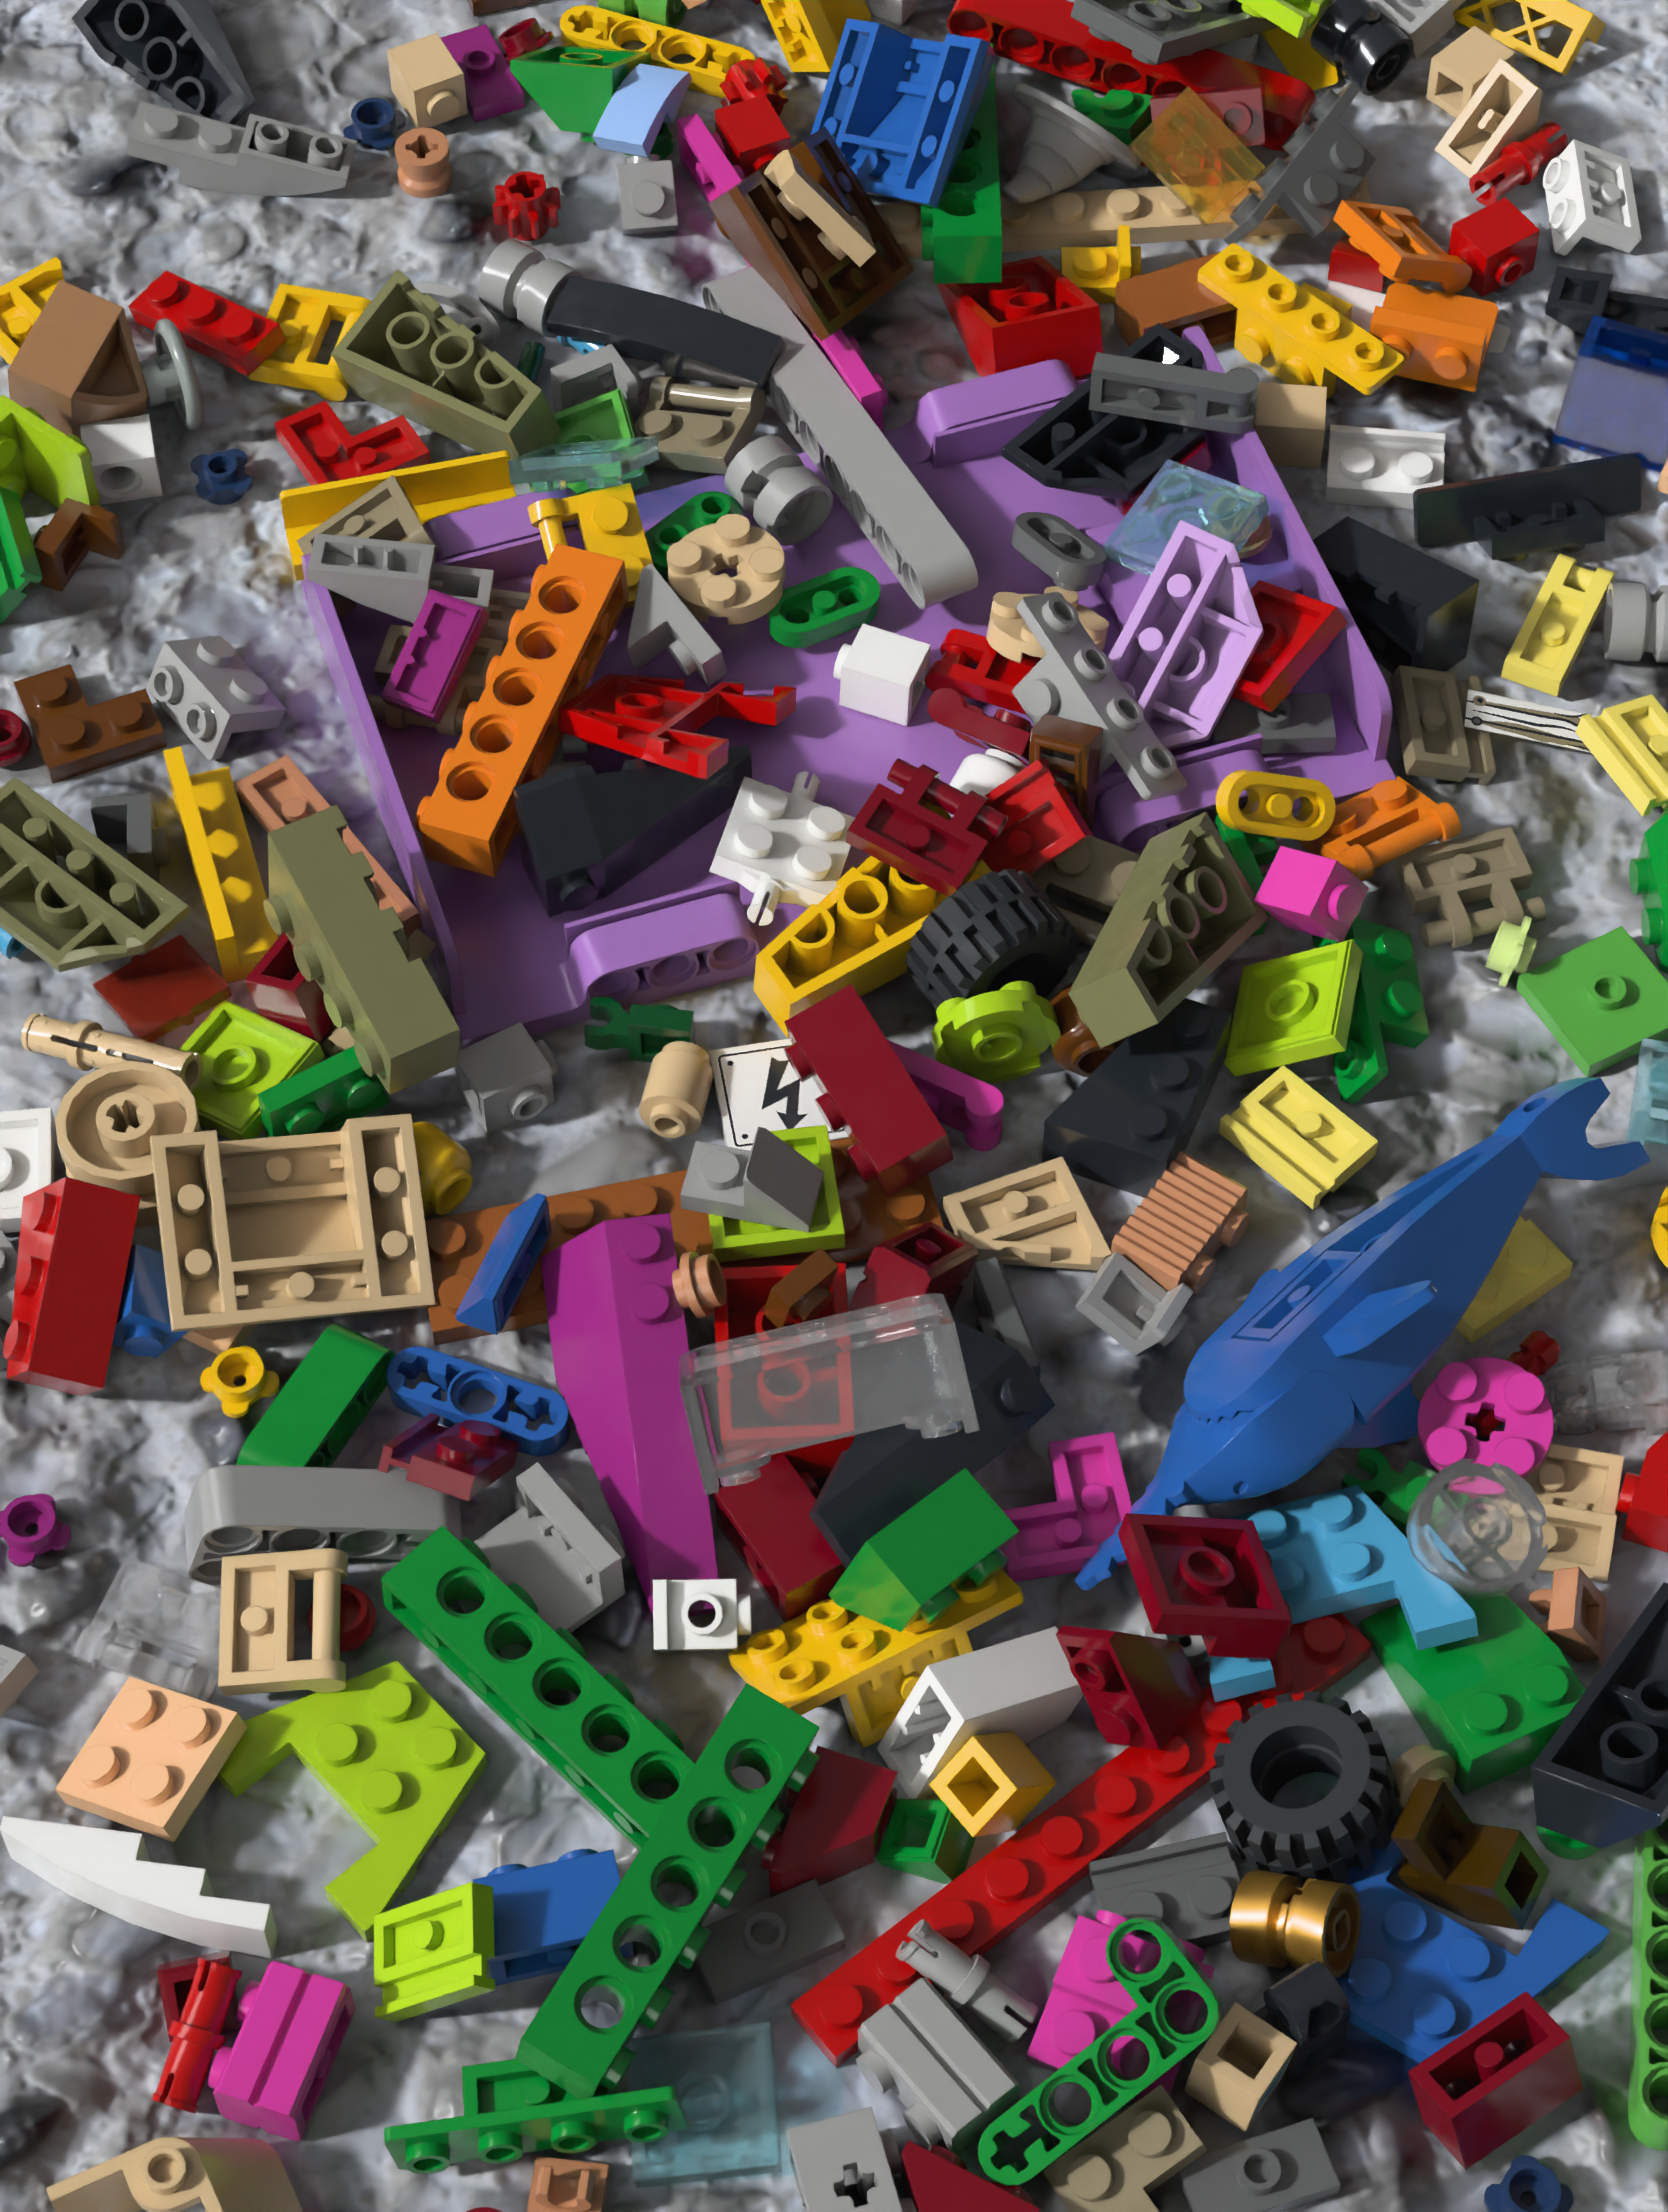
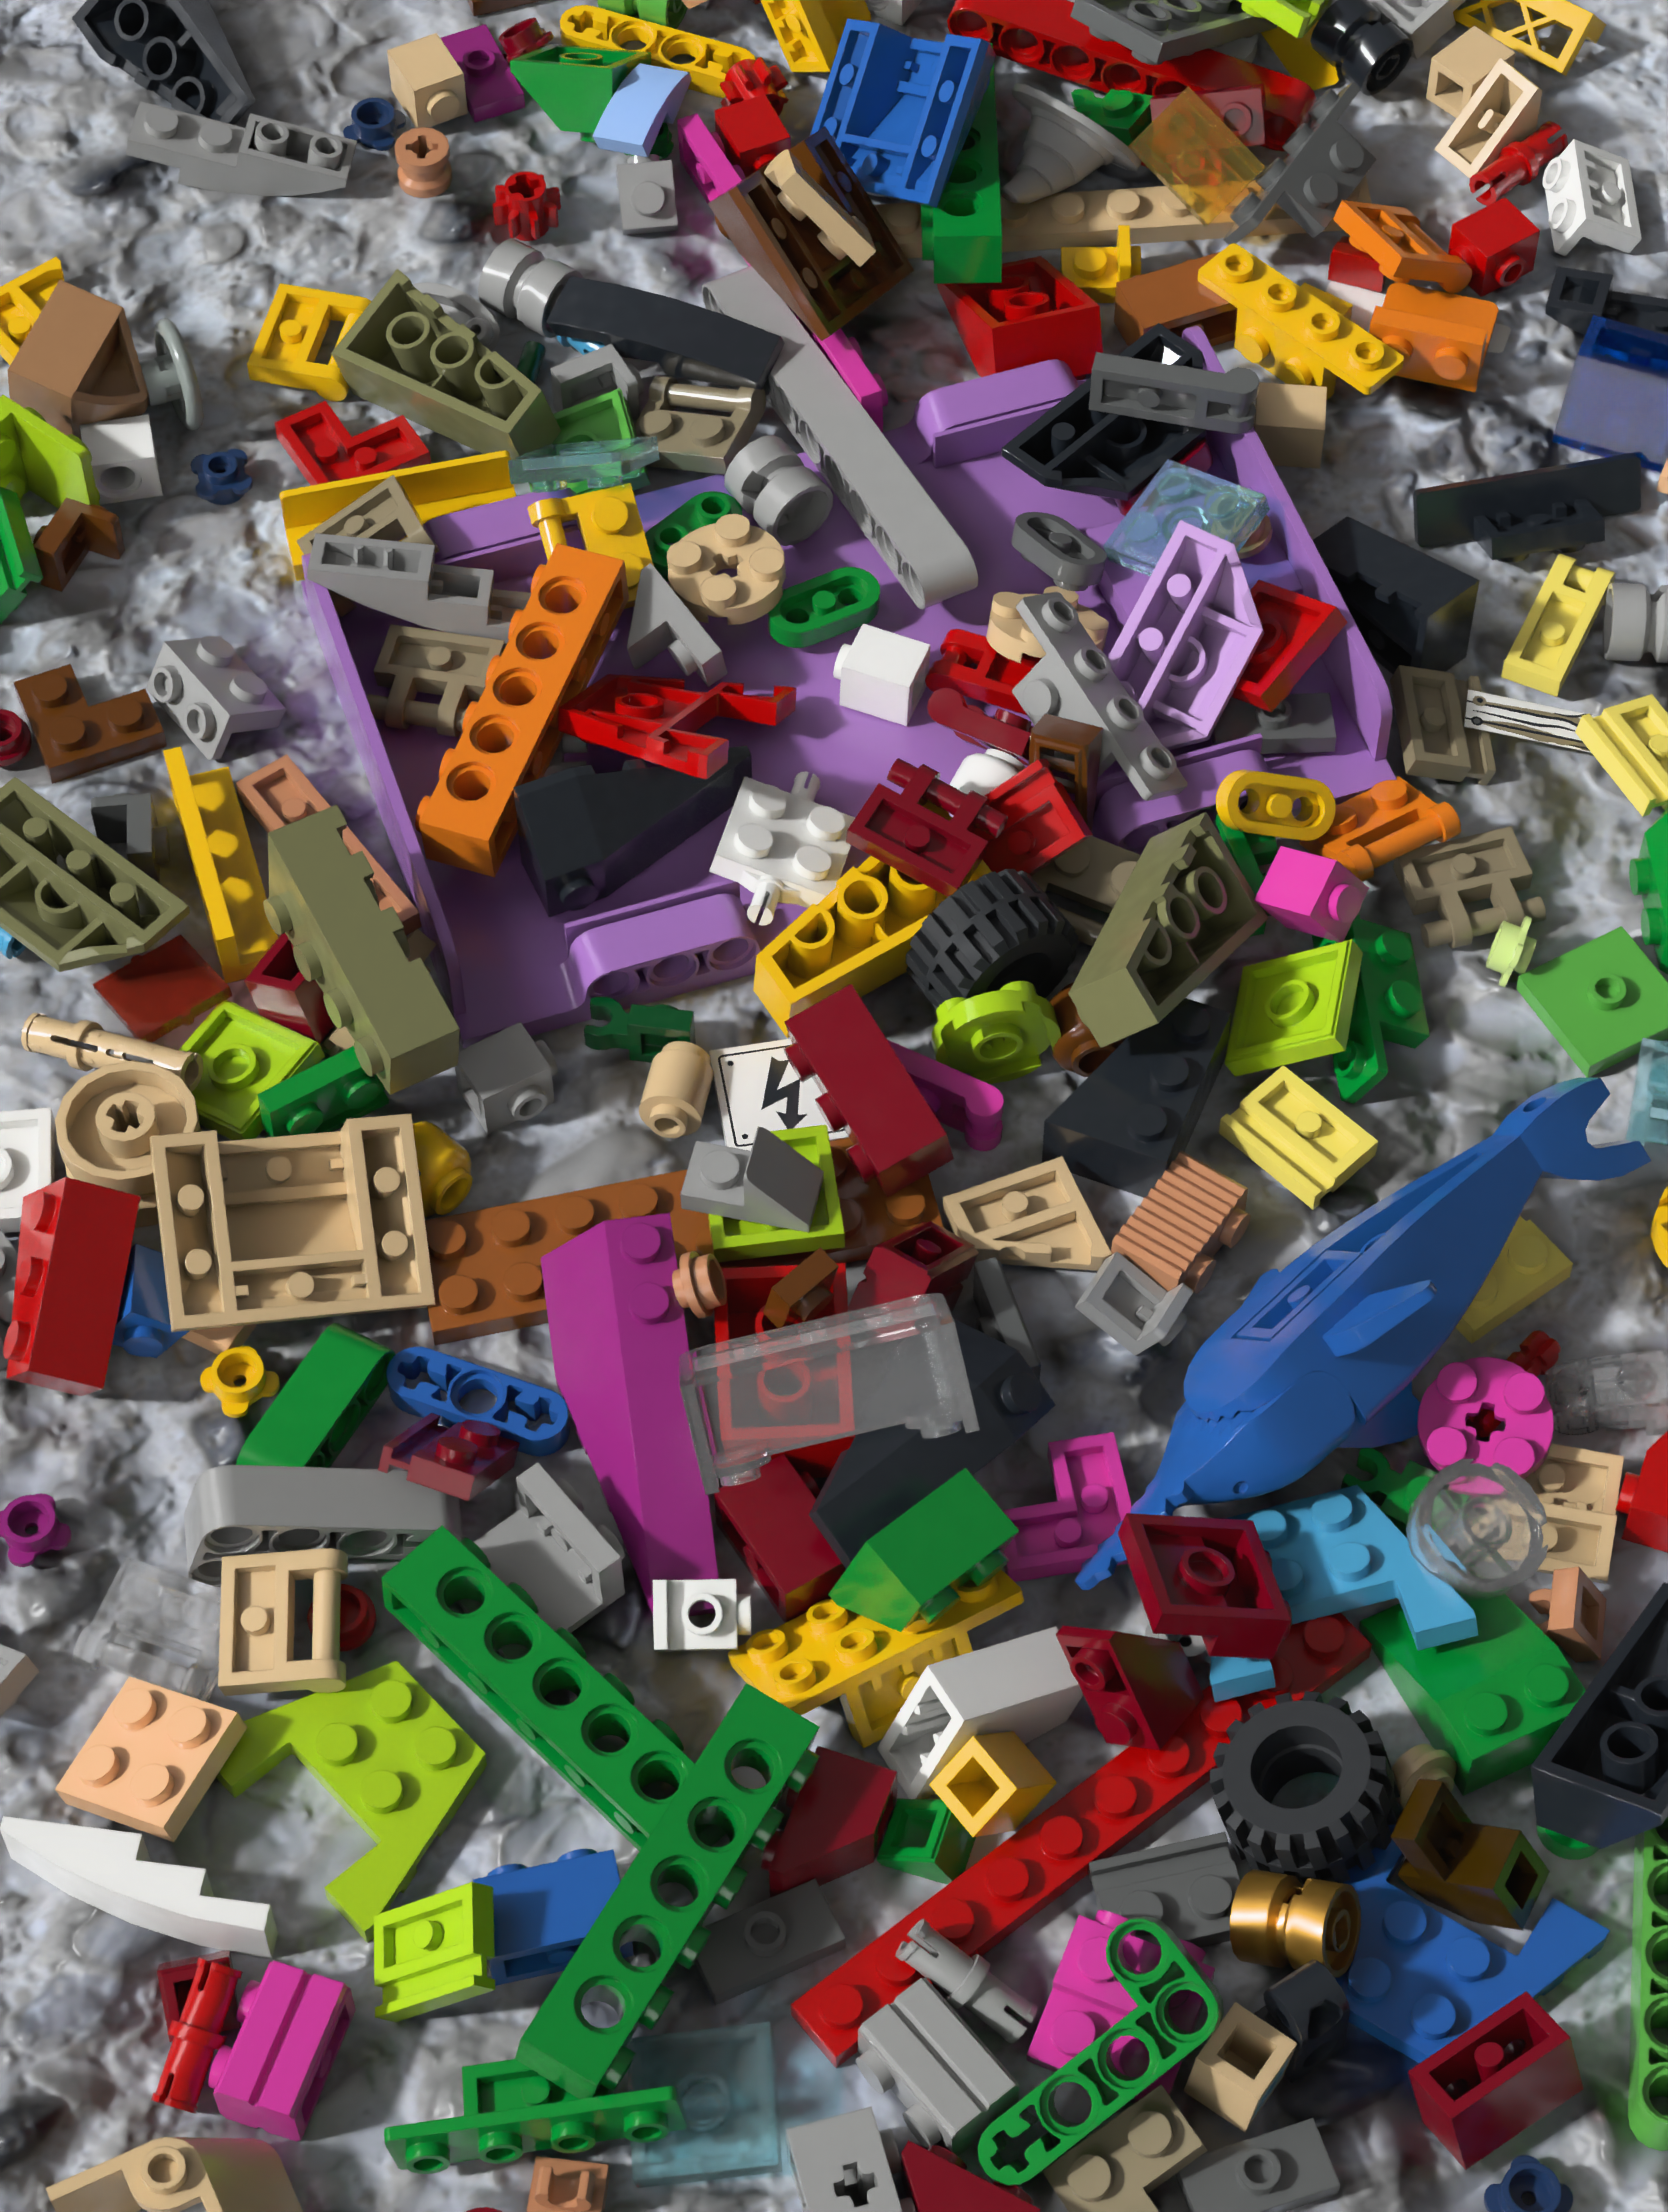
(209, 322): red plate -> none
(434, 656): magenta plate -> none
(507, 1266): blue slope -> none
(1381, 465): white plate -> none

